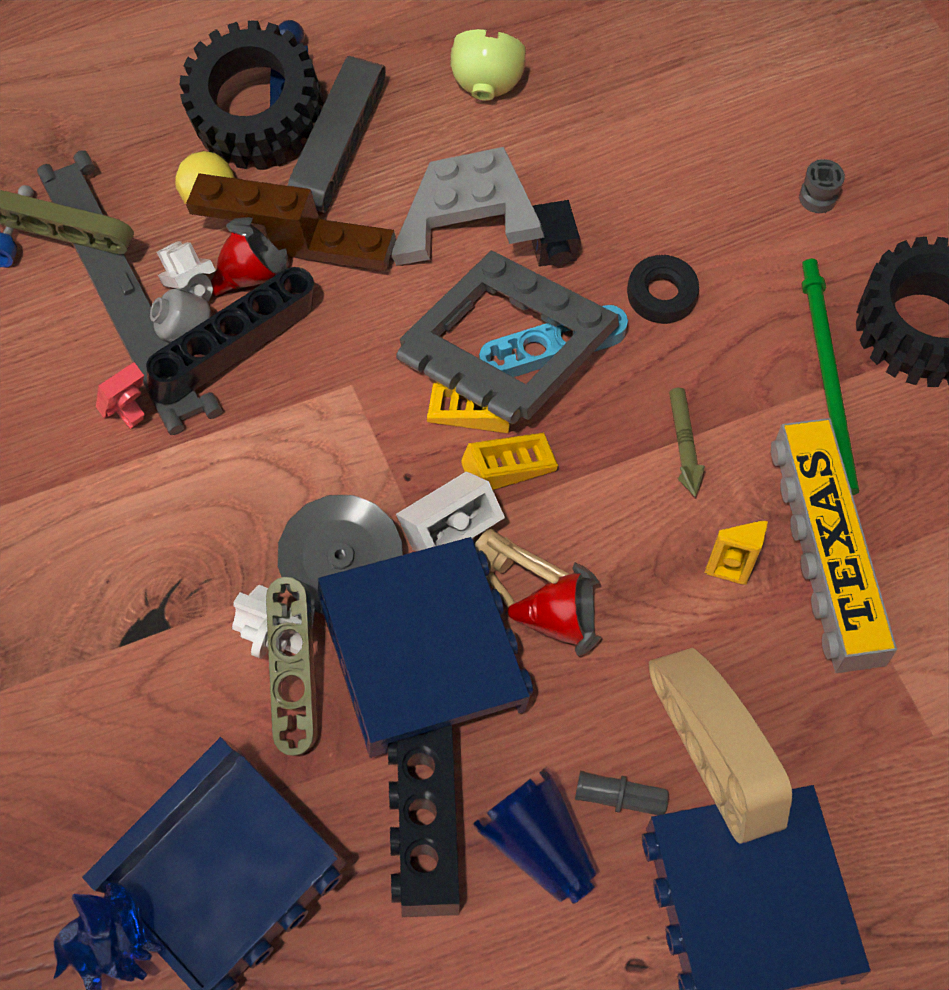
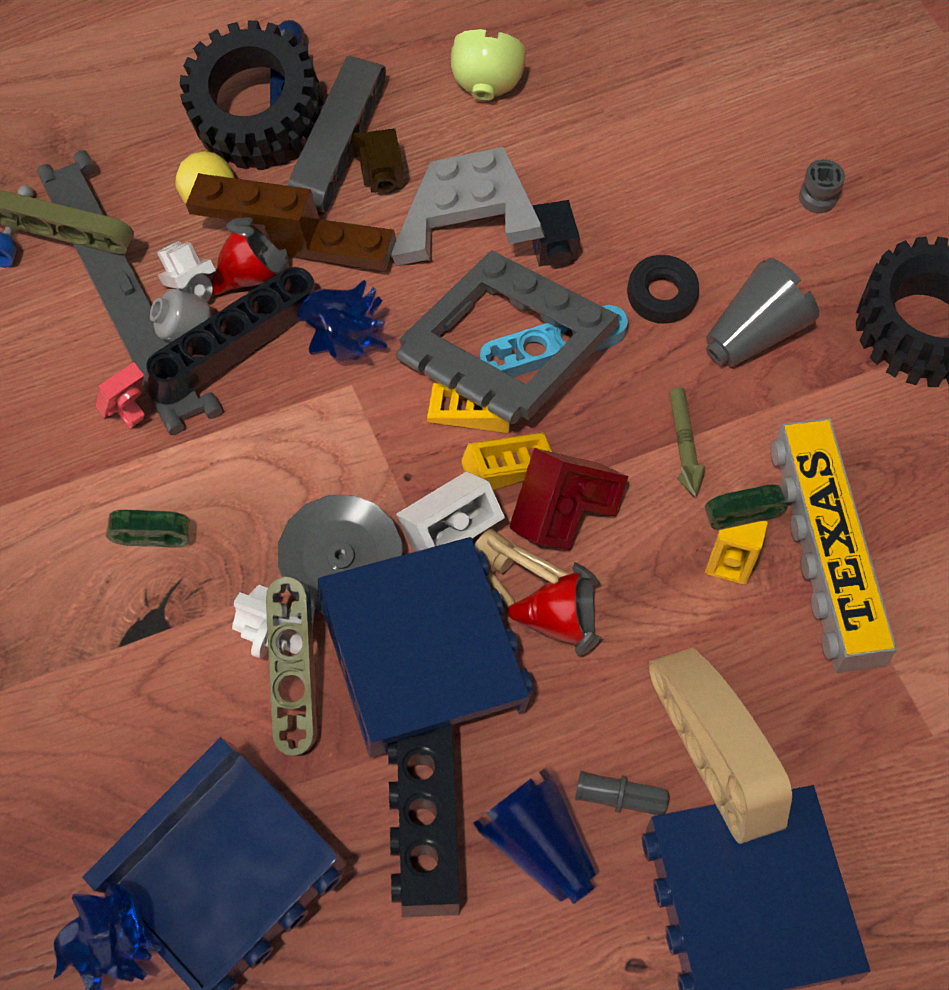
(148, 528): none -> clear green beam
(343, 321): none -> clear blue hair
(379, 159): none -> dark brown window
(558, 492): none -> dark red panel
(746, 506): none -> clear green beam
(761, 314): none -> dark grey cone
(814, 286): green bar -> none

